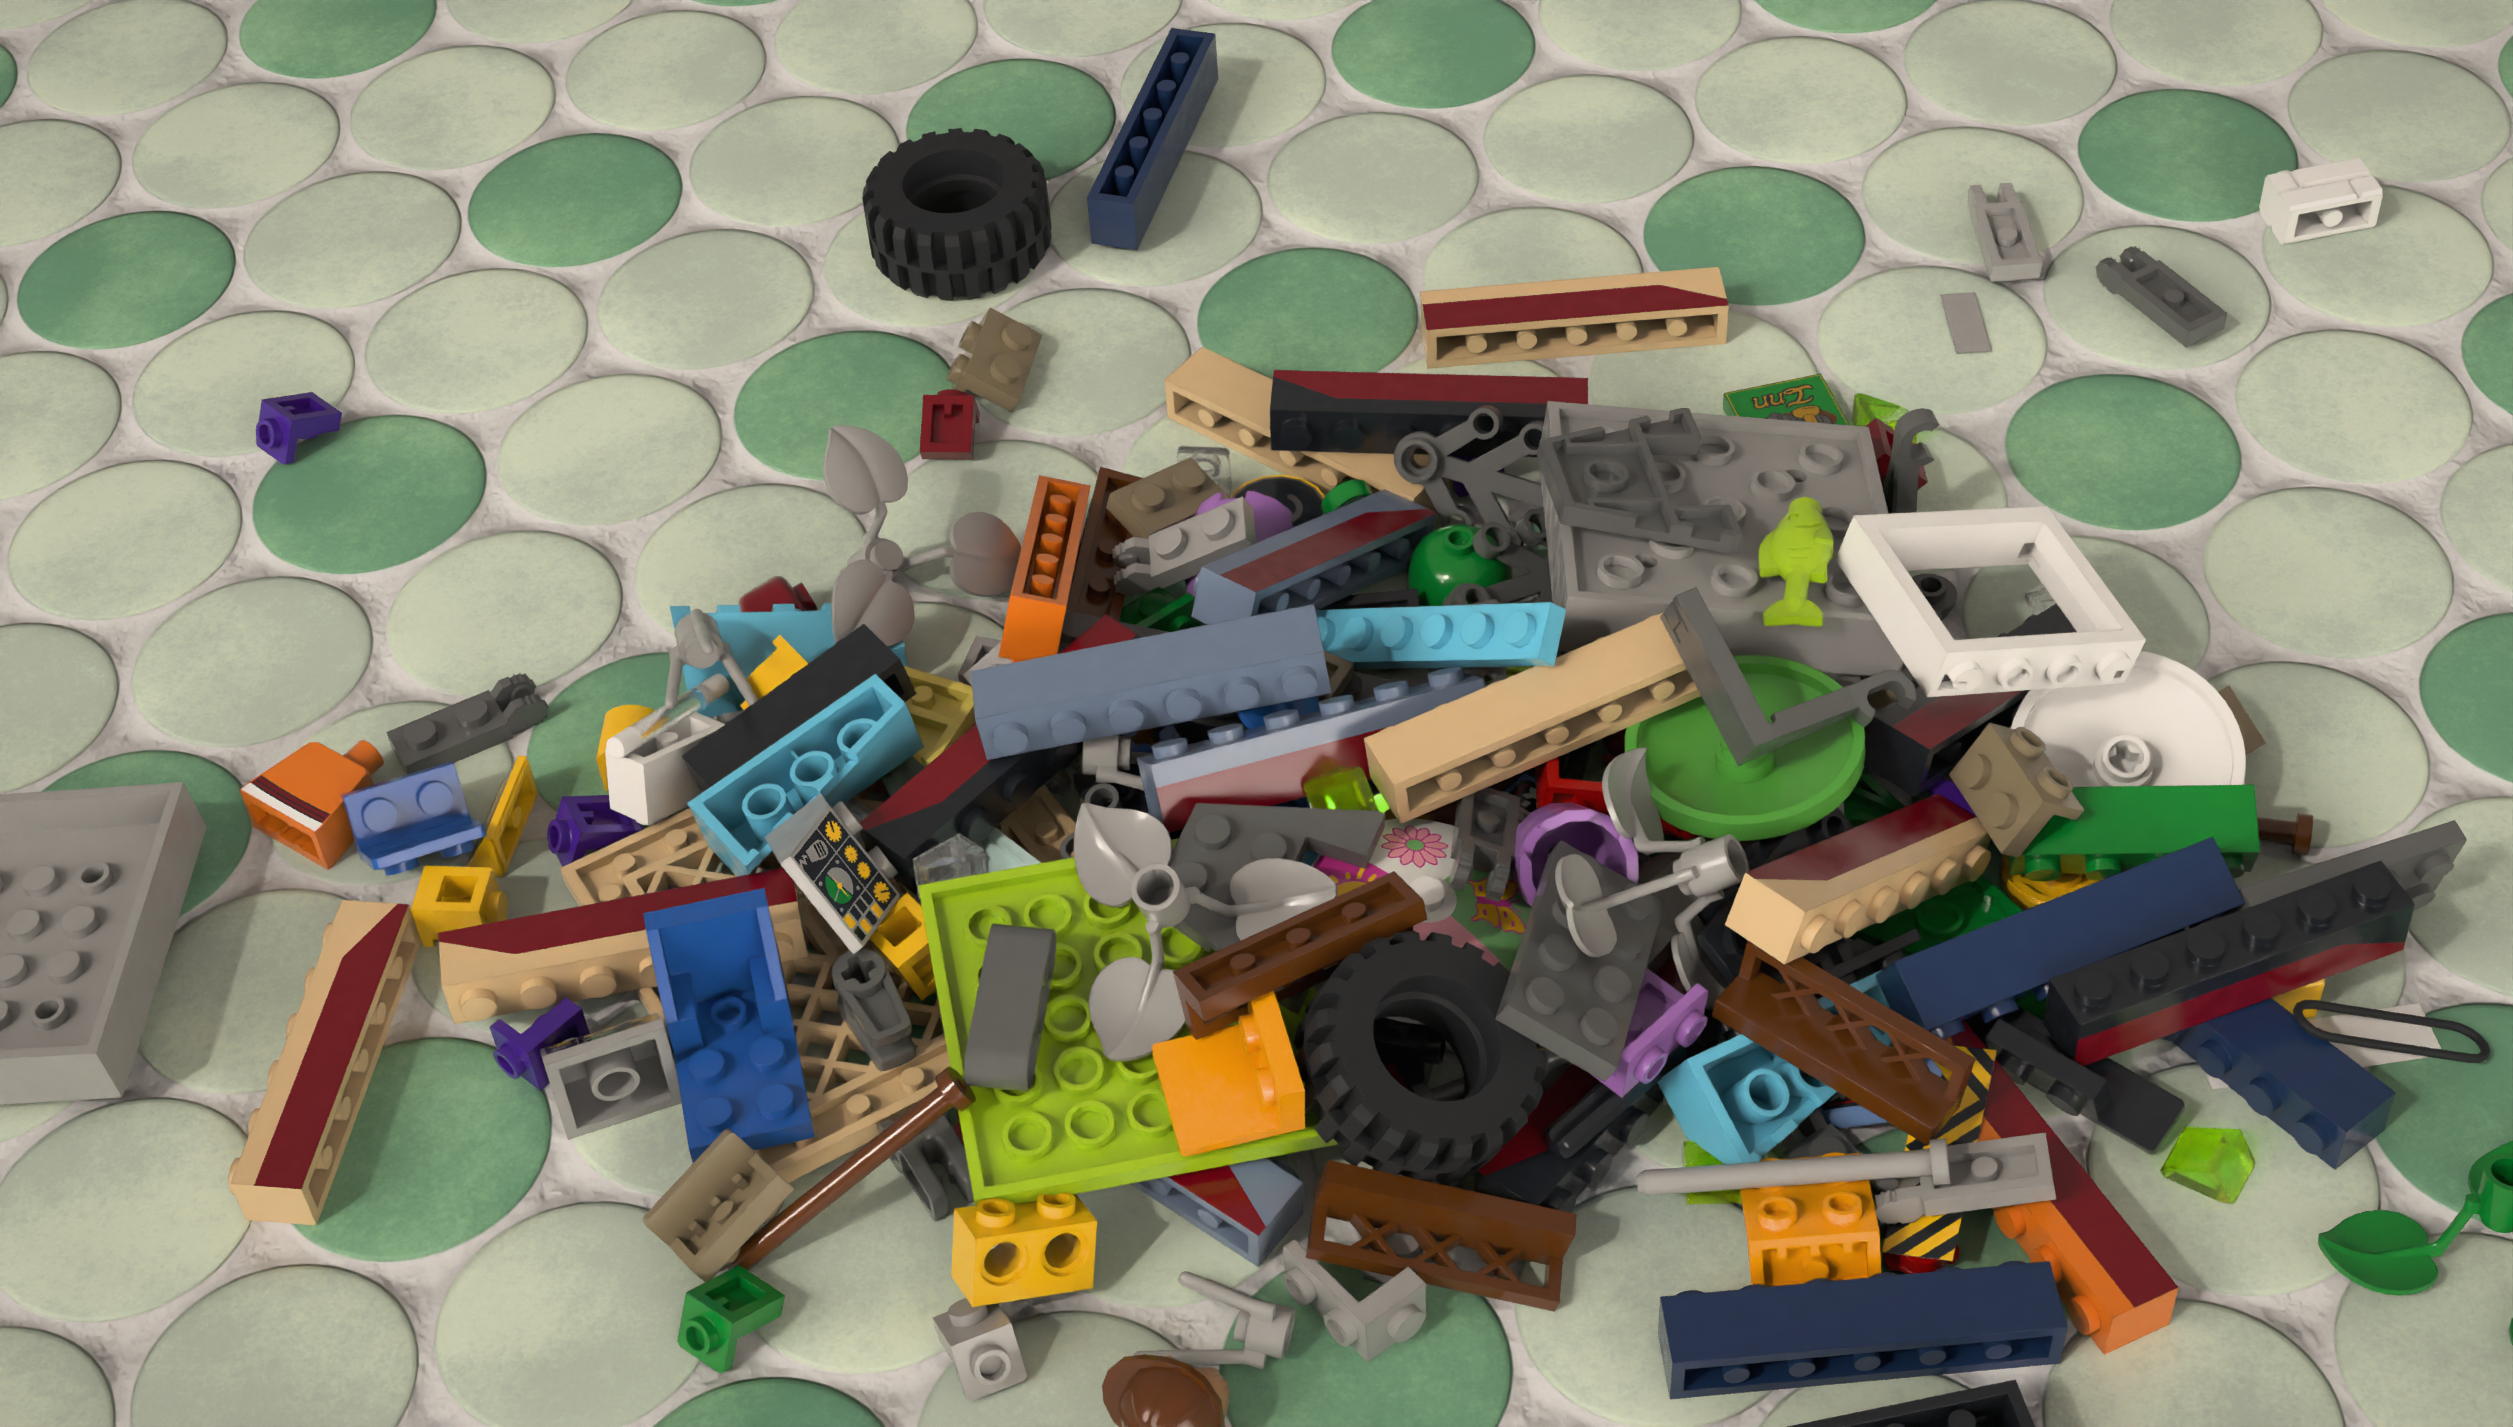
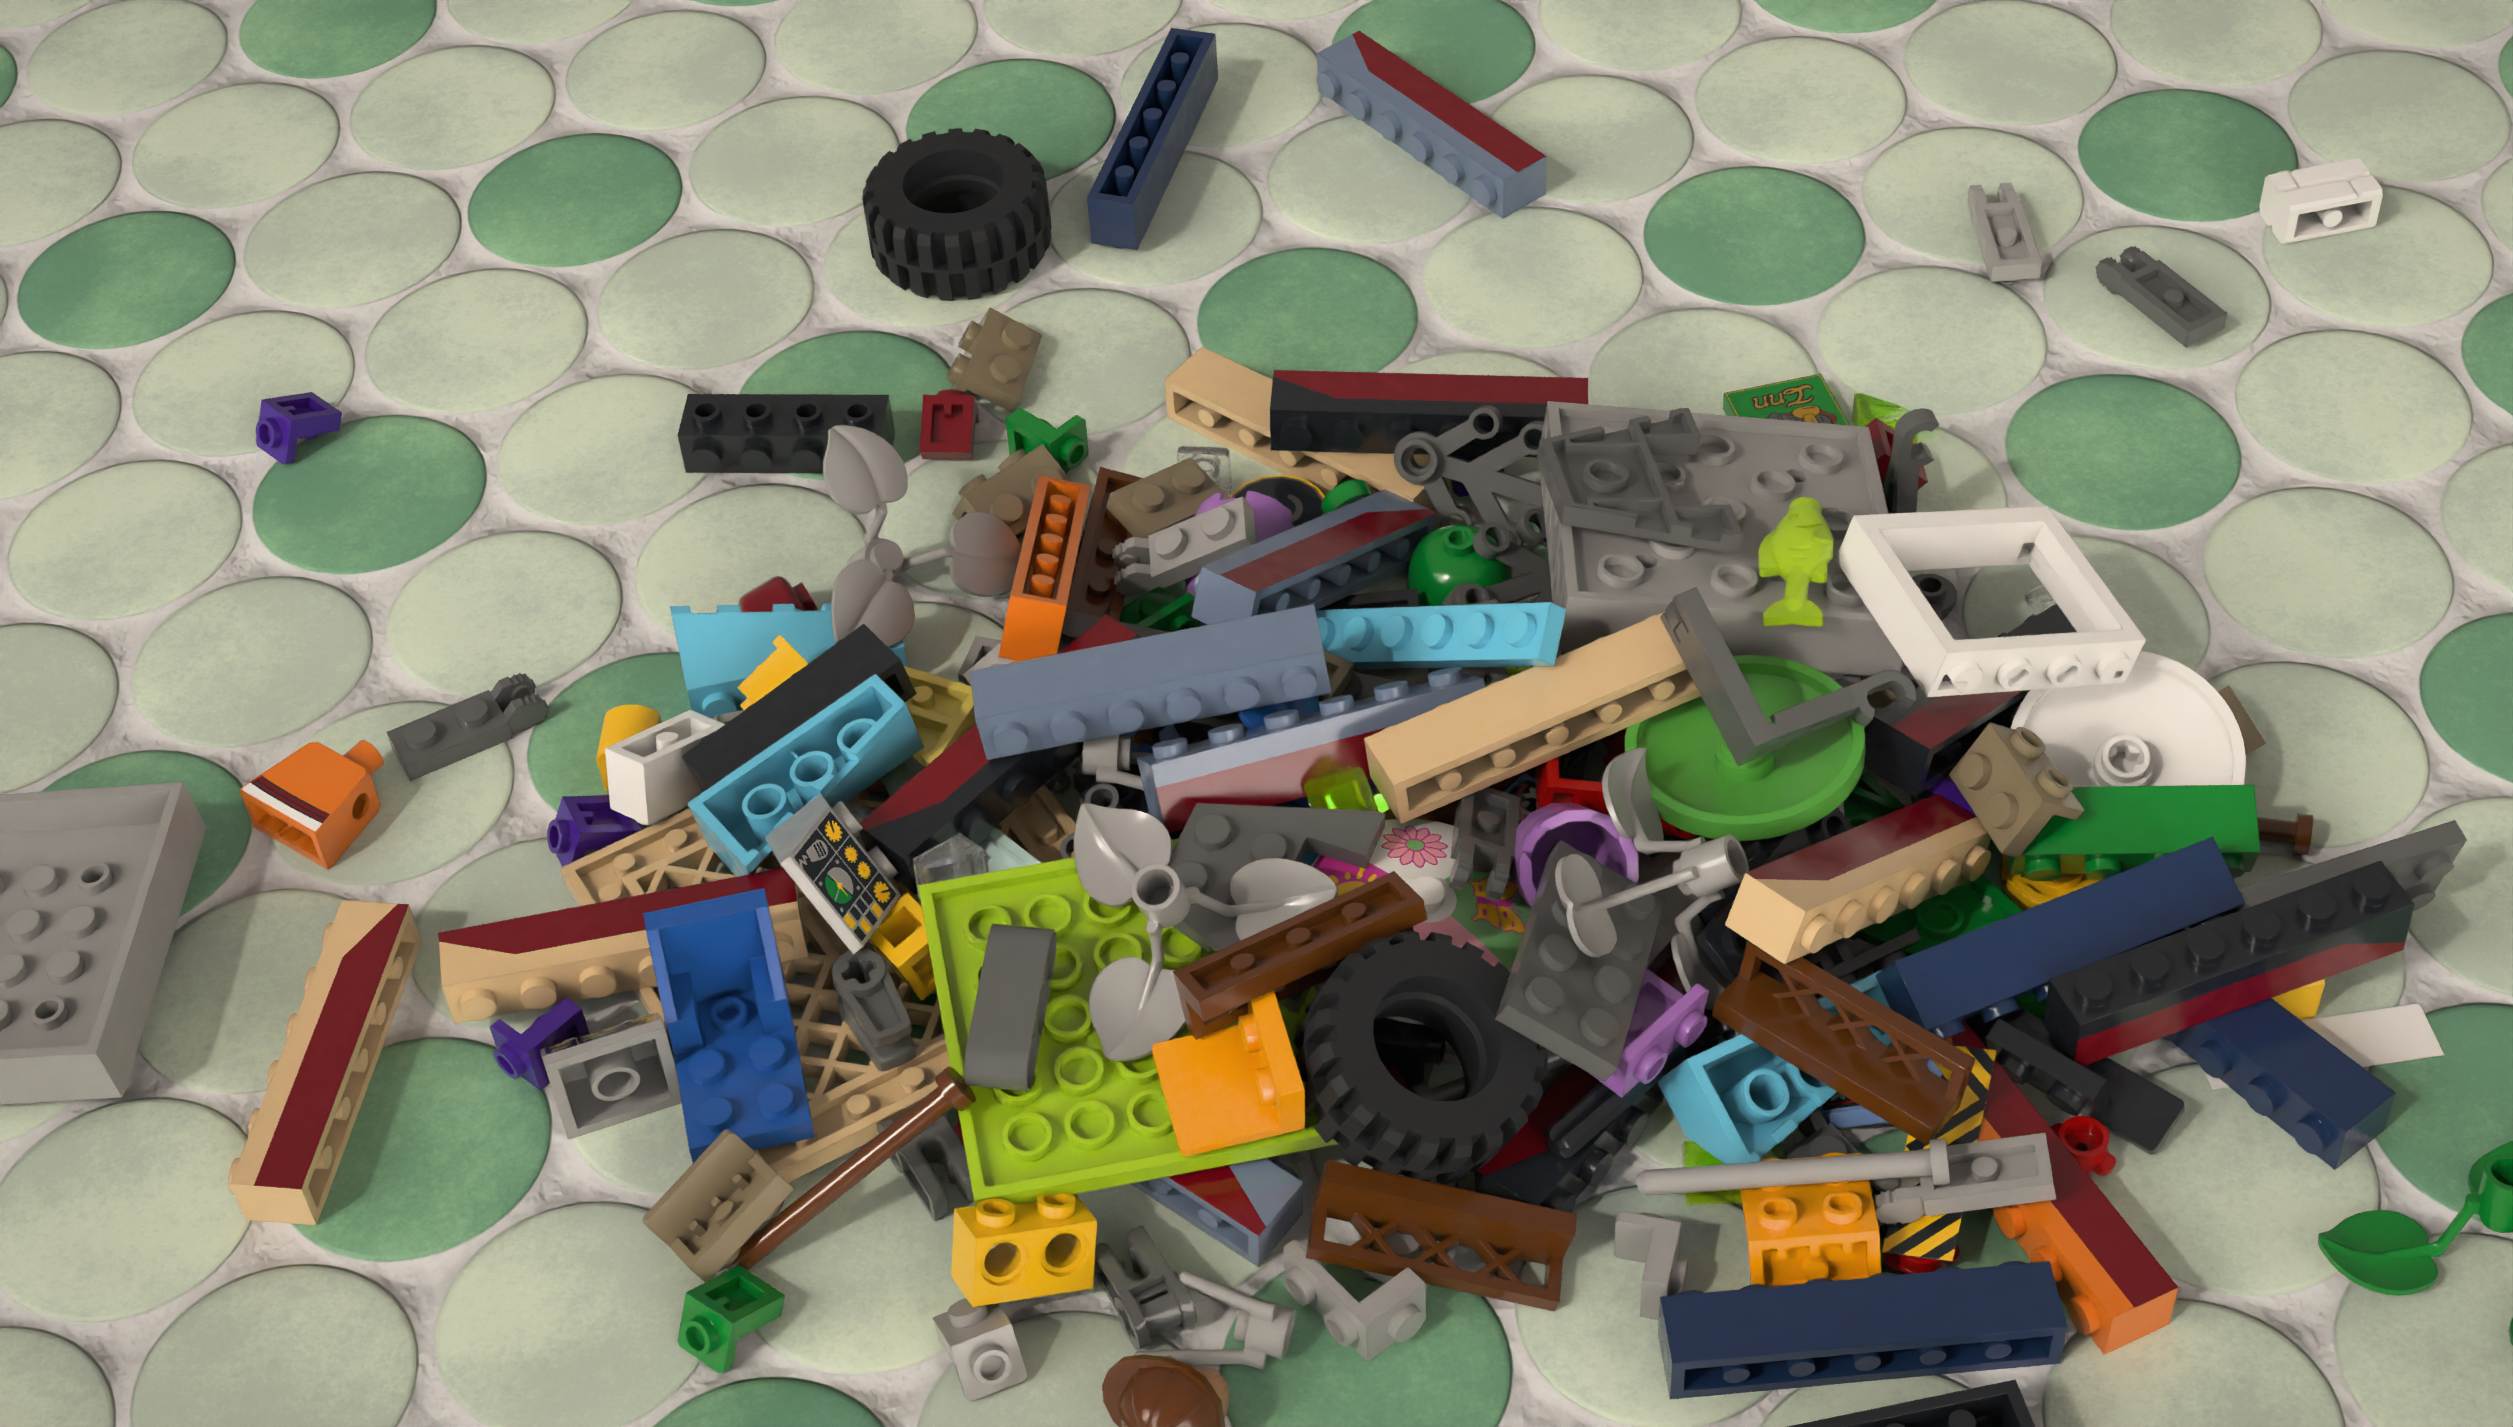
(411, 819): bracket -> none
(456, 899): yellow brick -> none
(506, 819): yellow slope -> none
(665, 718): bar -> none
(700, 647): light grey plant -> none
(772, 430): none -> black brick
(1011, 490): none -> dark tan bracket
(1066, 444): none -> green bracket
(1145, 1304): none -> dark grey piece
(1432, 124): none -> sand blue brick
(1573, 317): tan brick -> none
(1657, 1243): none -> light grey bracket
(1965, 323): light grey sticker -> none
(2091, 1136): none -> red plate
(2210, 1162): clear neon green slope -> none
(2386, 1045): black piece -> none

